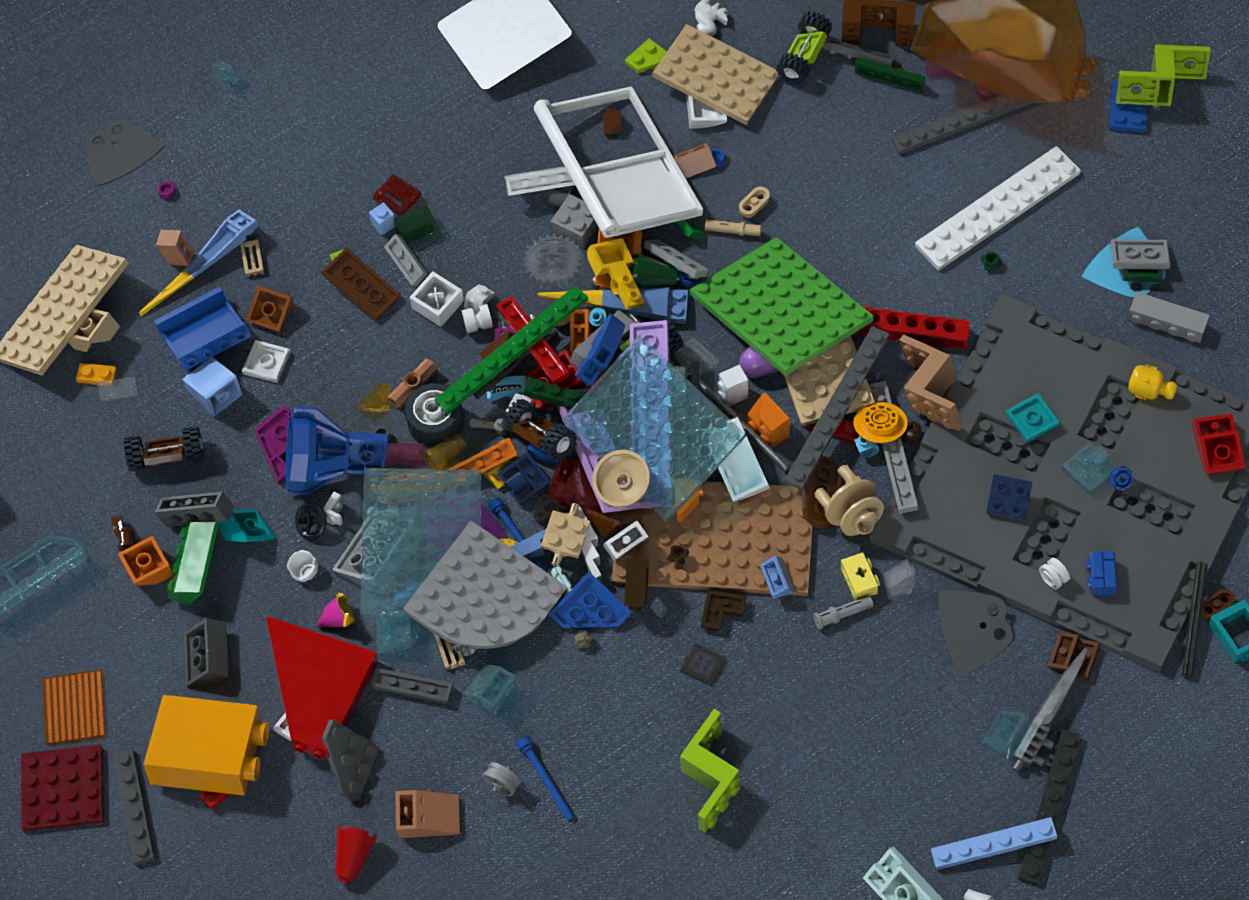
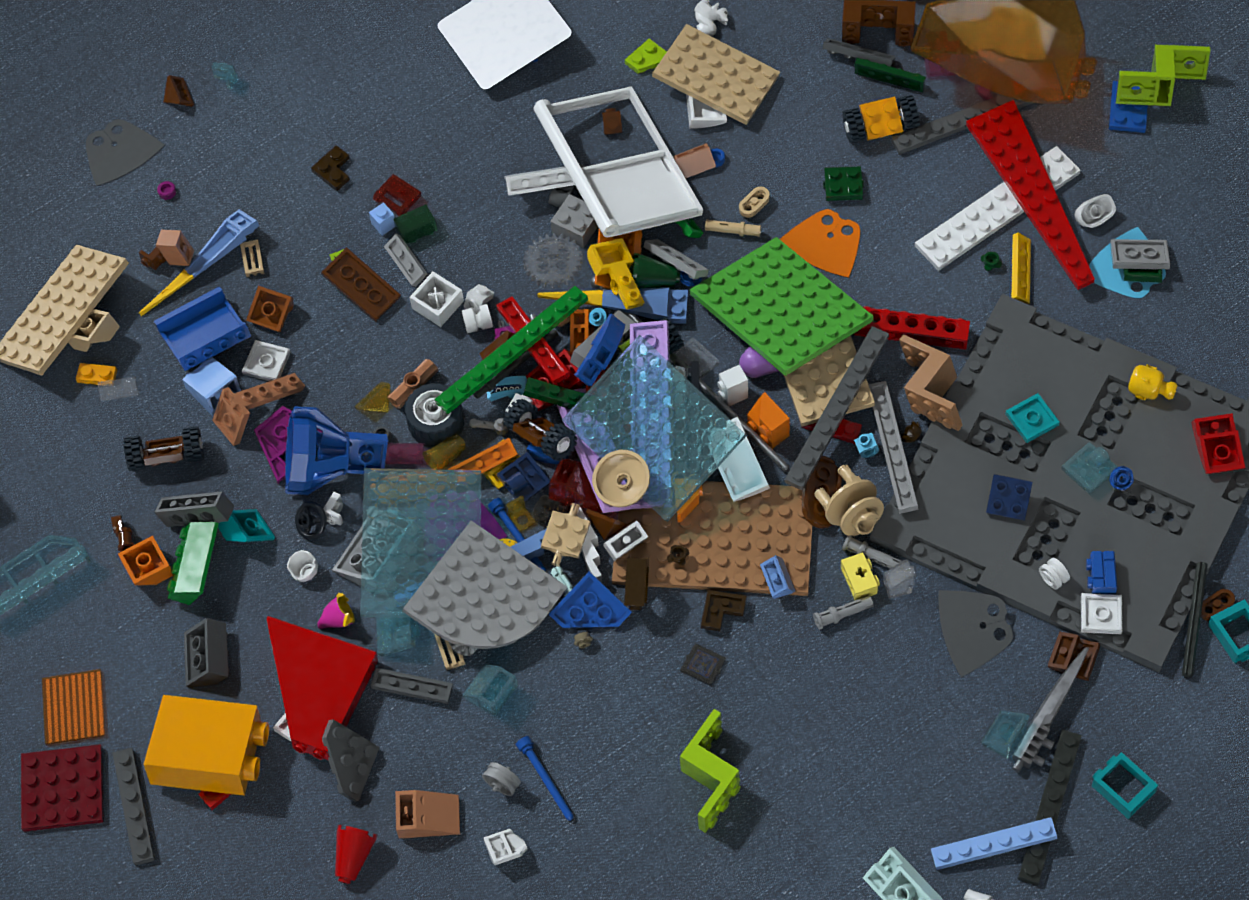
(152, 260): none -> reddish brown bracket
(177, 92): none -> reddish brown slope
(232, 408): none -> nougat bracket
(328, 168): none -> dark brown plate
(504, 846): none -> white slope
(516, 509): none -> clear yellow bracket
(804, 50): plate -> none
(830, 254): none -> orange piece
(843, 183): none -> dark green plate
(857, 547): none -> light grey pin
(881, 118): none -> plate
(884, 425): light orange wheel -> none
(1015, 158): none -> red wing
(1021, 268): none -> yellow plate
(1095, 211): none -> white piece
(1101, 613): none -> white tile
(1112, 797): none -> teal window
(1168, 317): light grey brick -> none

